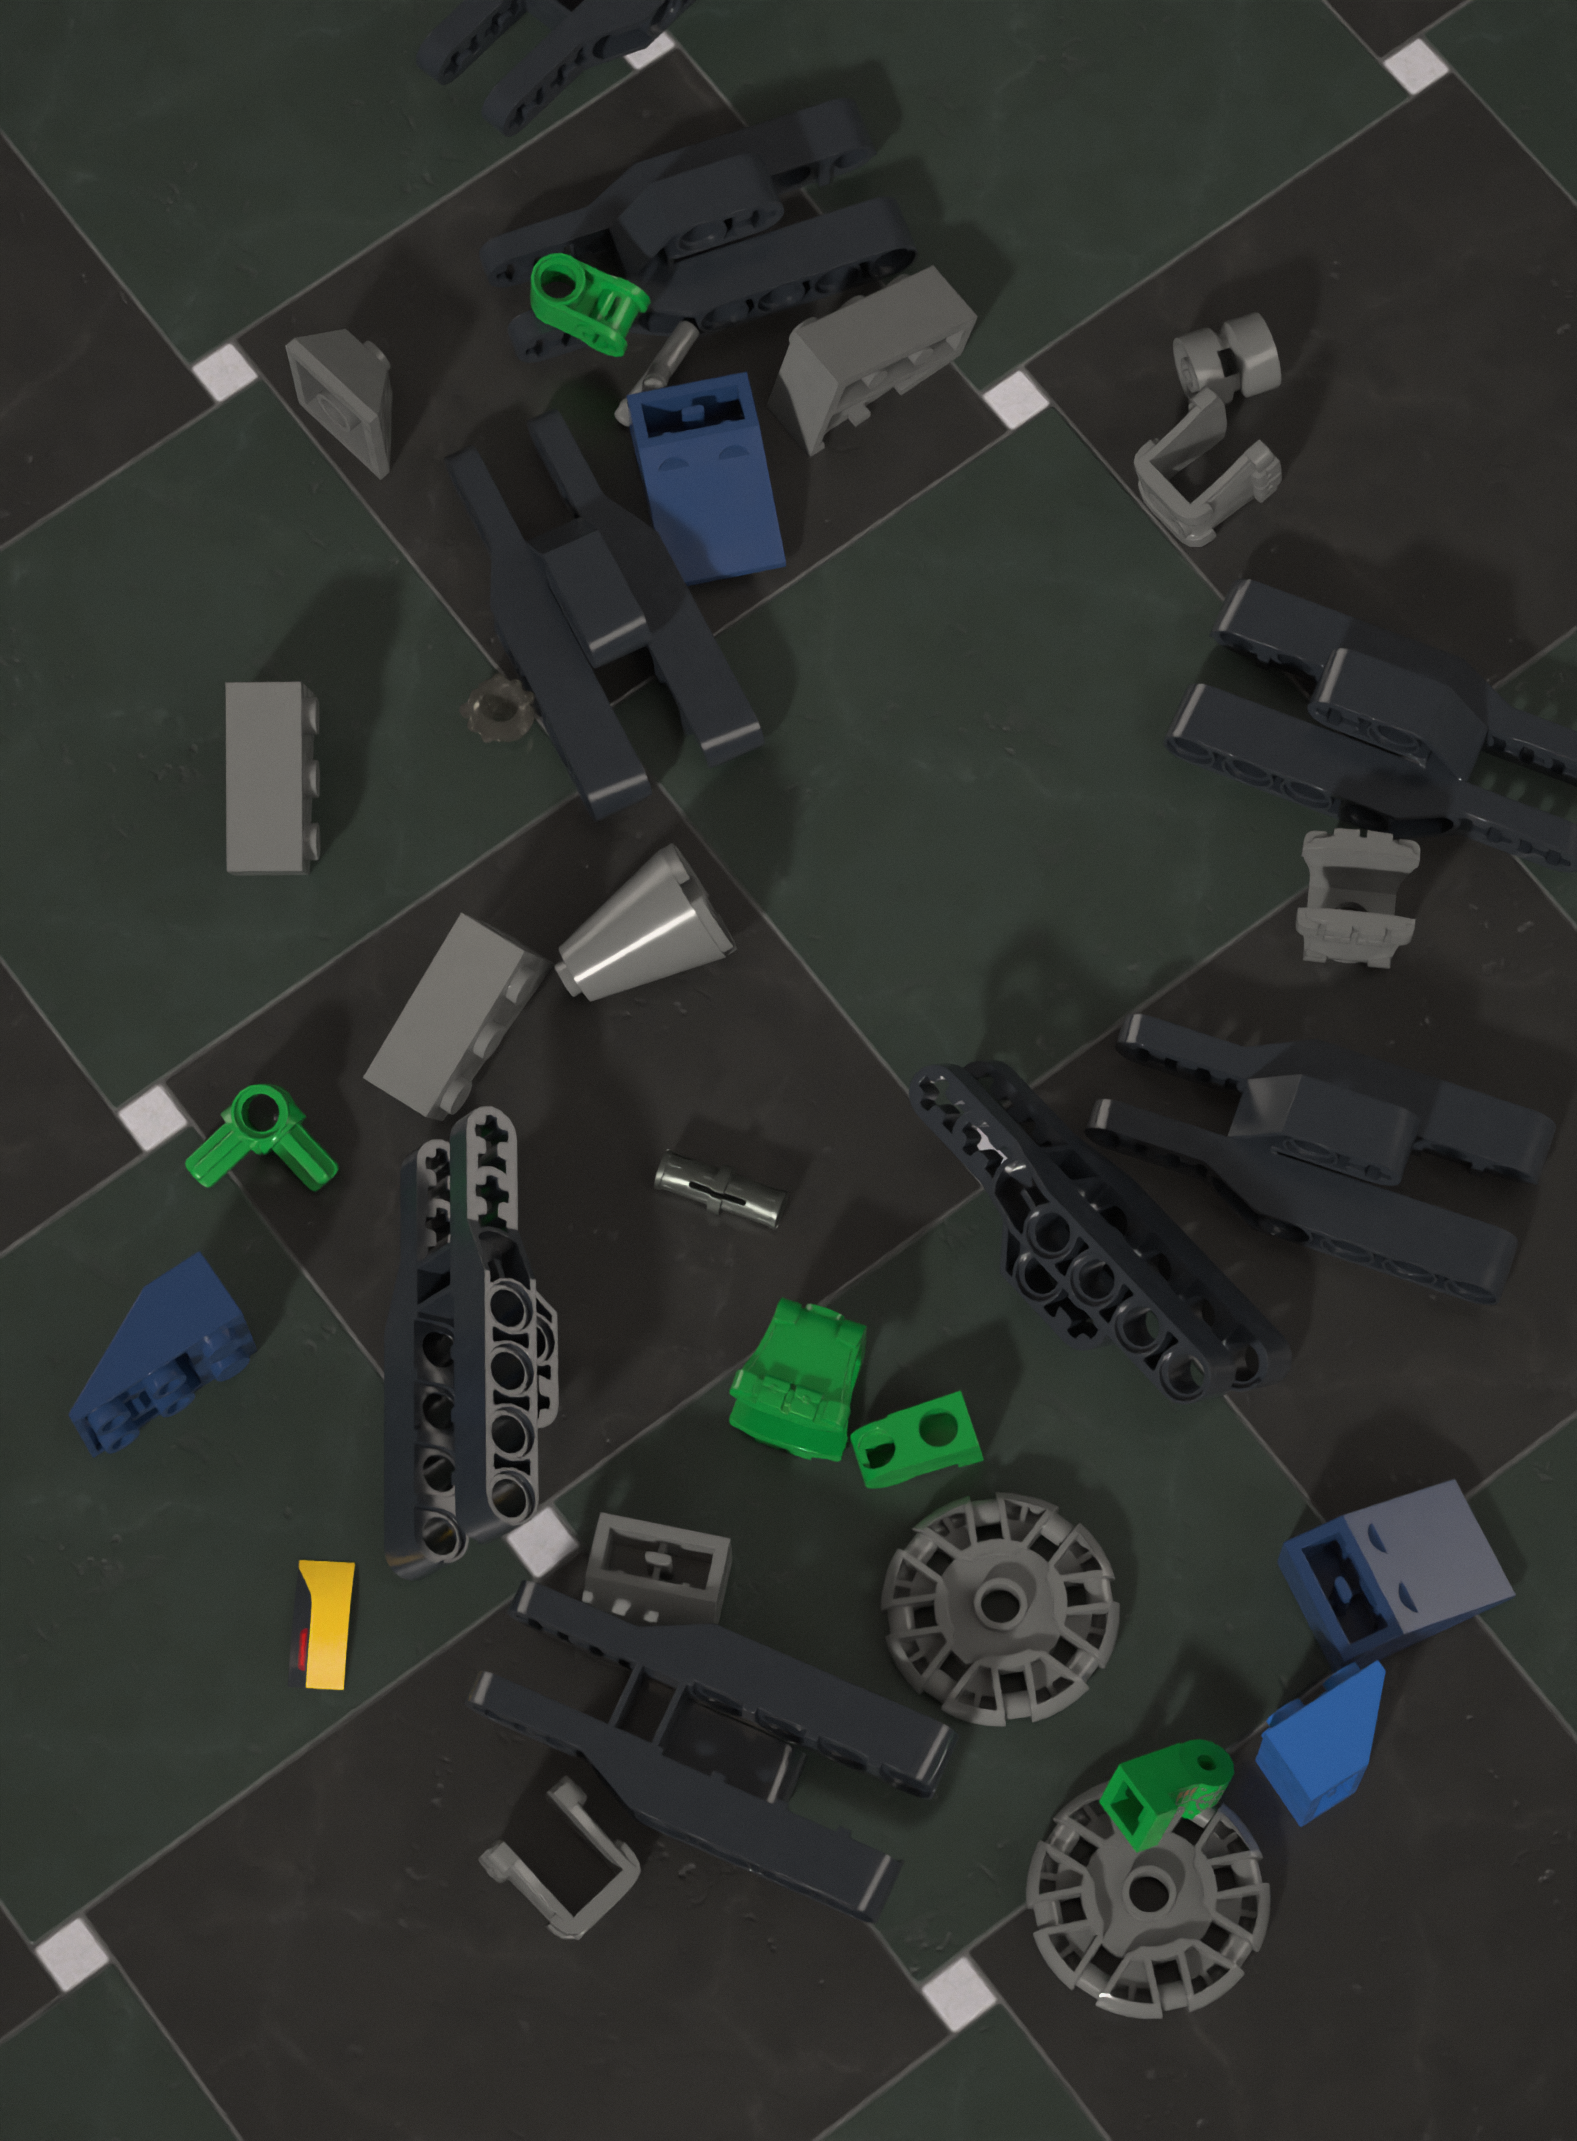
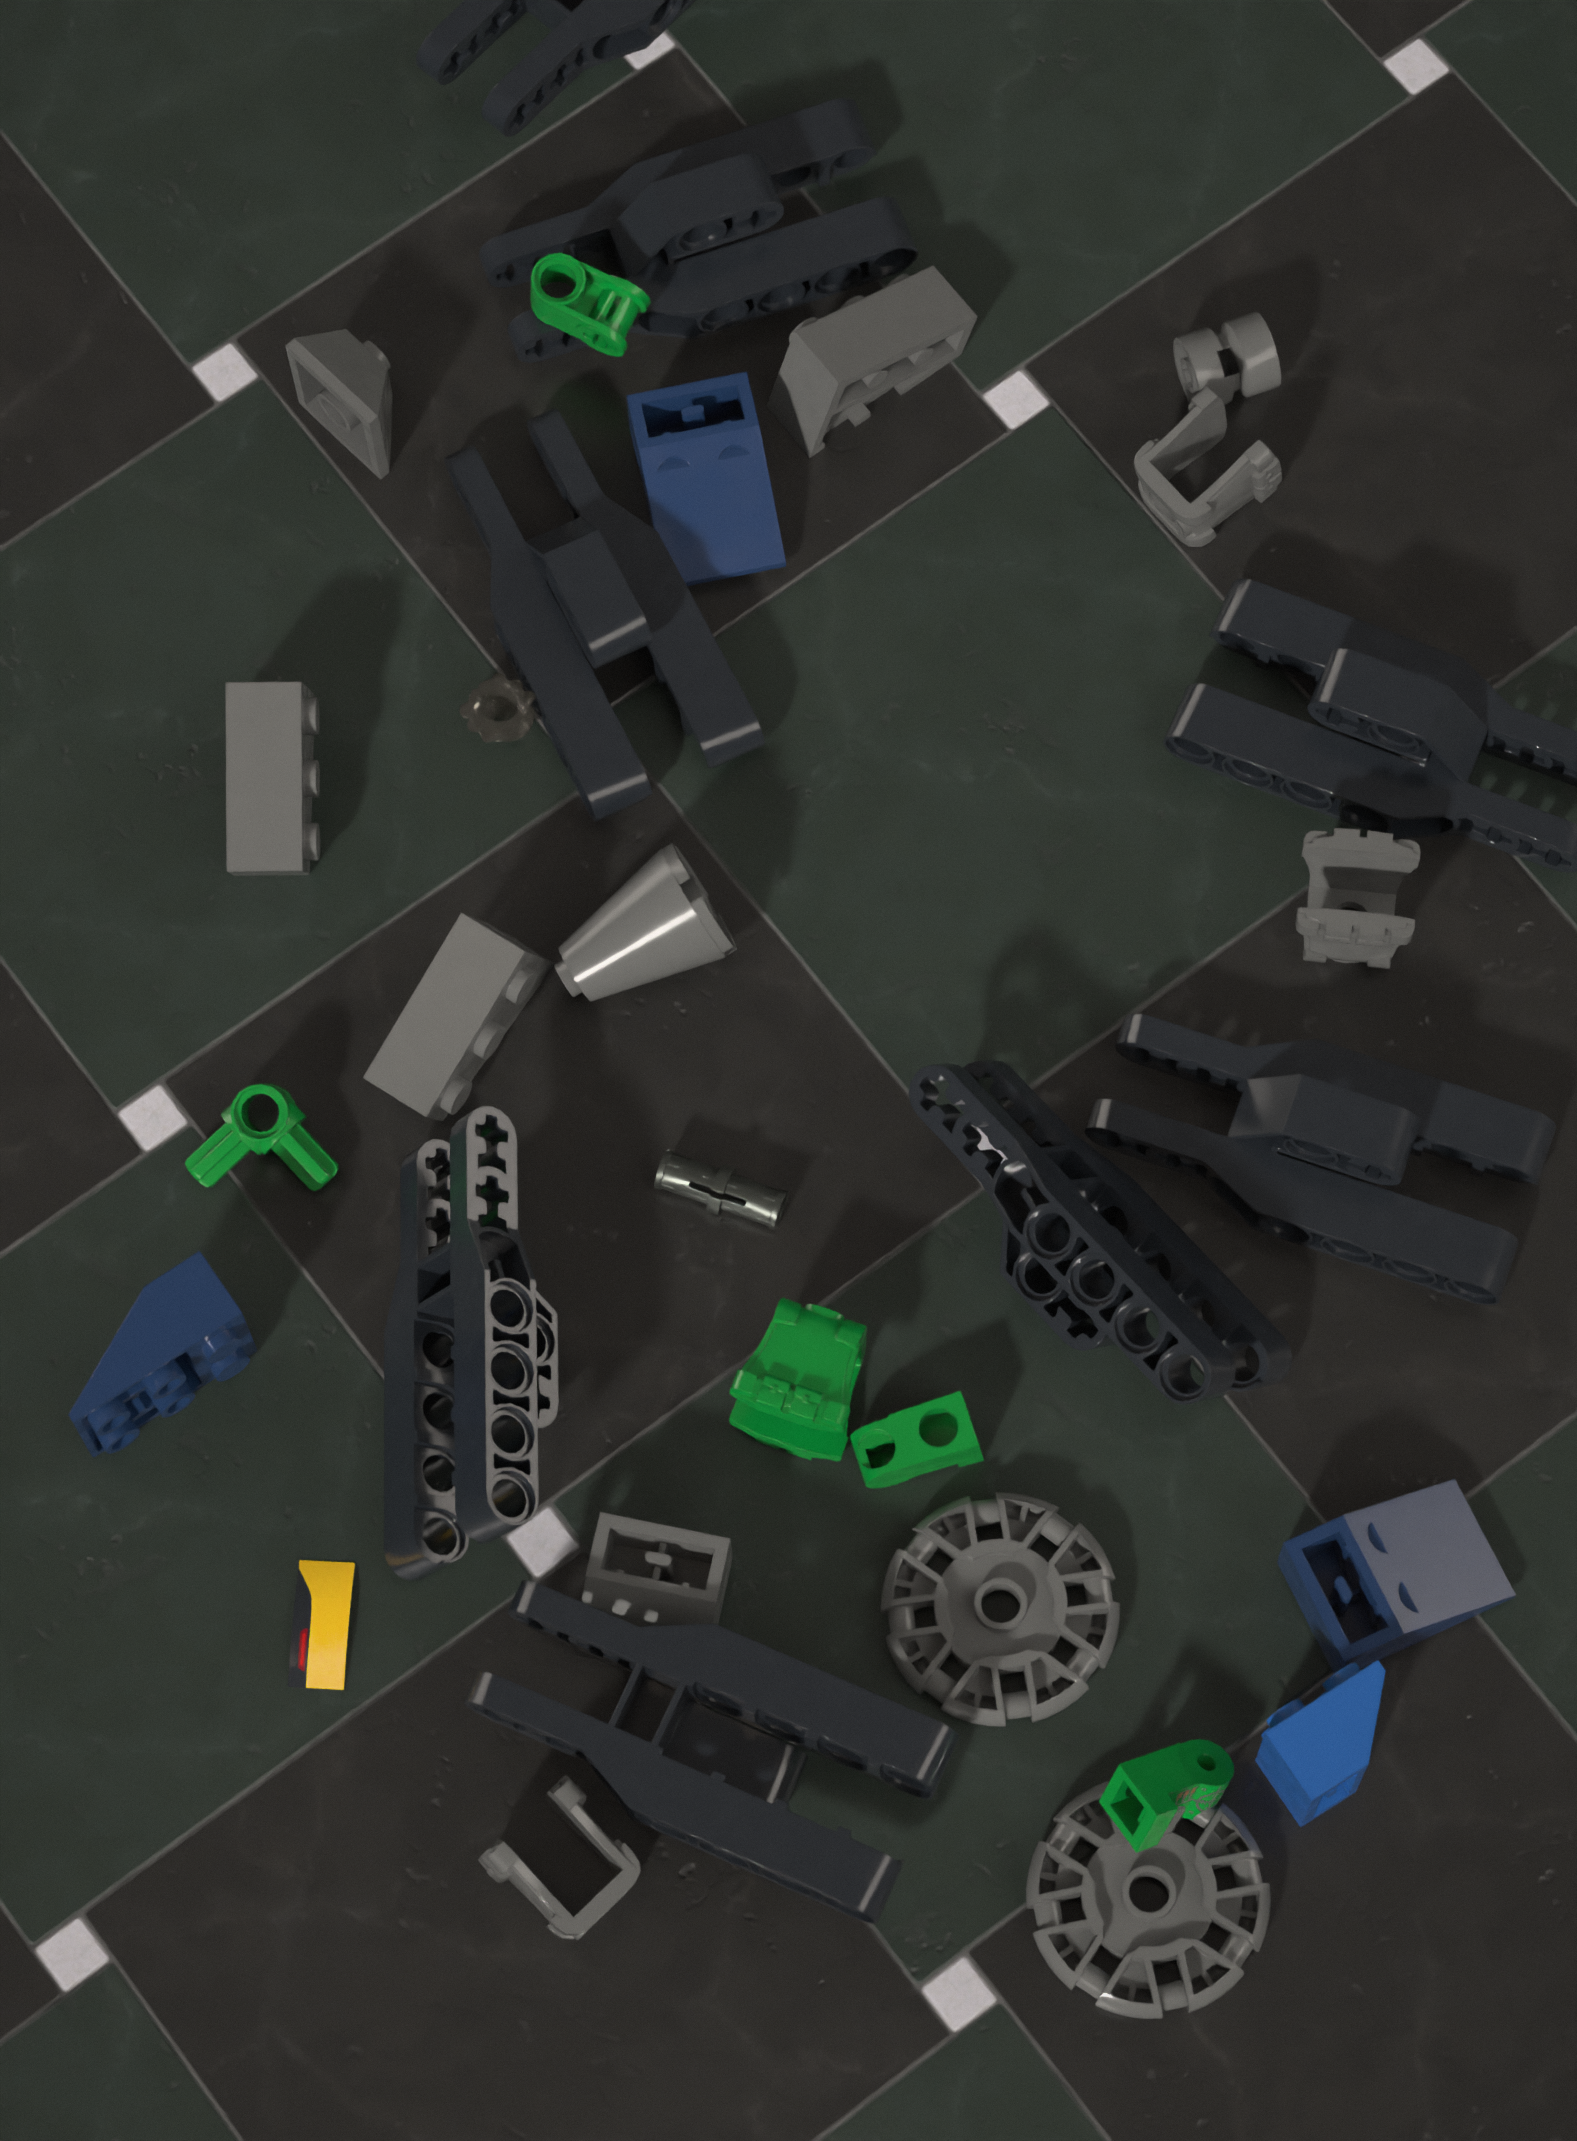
(662, 366): dark grey piece -> none

